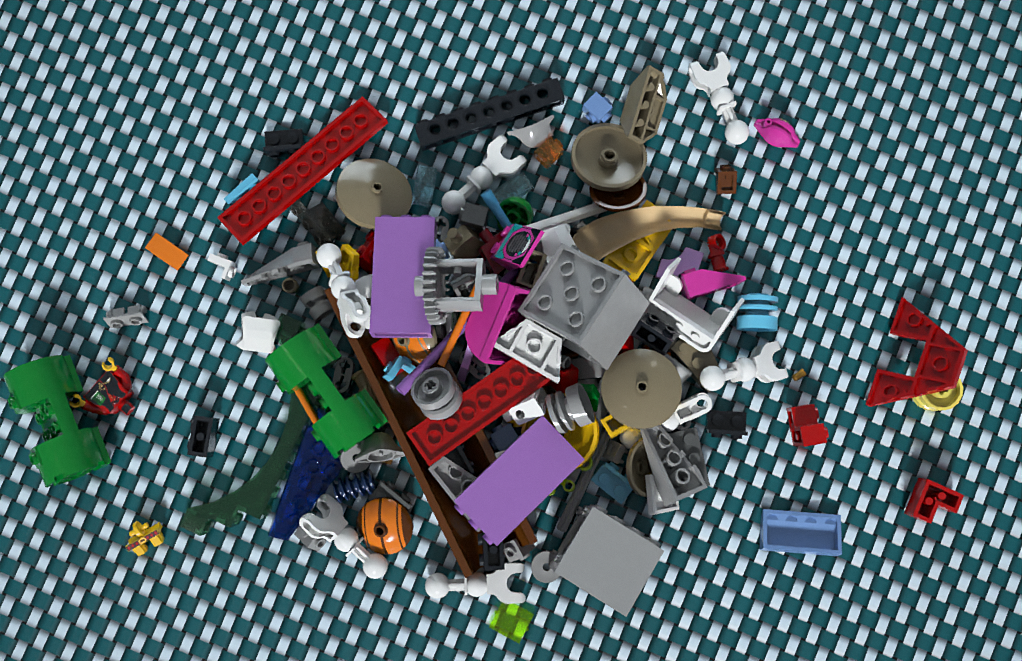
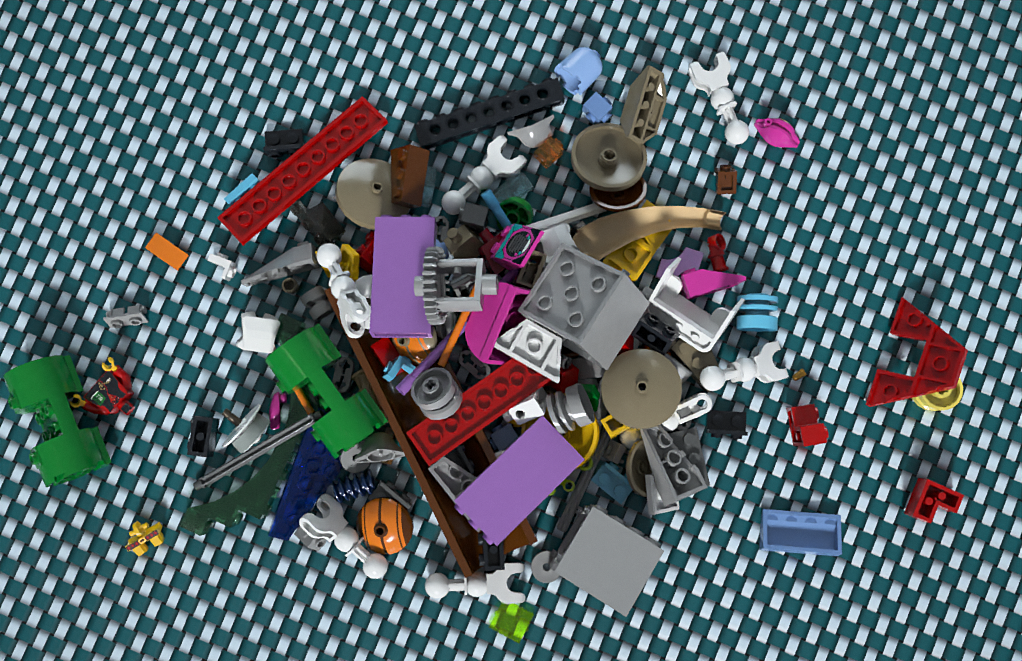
(247, 431): none -> piece
(258, 450): none -> dark grey piece
(275, 409): none -> dark pink arm
(408, 175): none -> reddish brown wedge
(465, 366): lavender tile -> none
(514, 551): light grey bracket -> none
(579, 69): none -> light blue cylinder

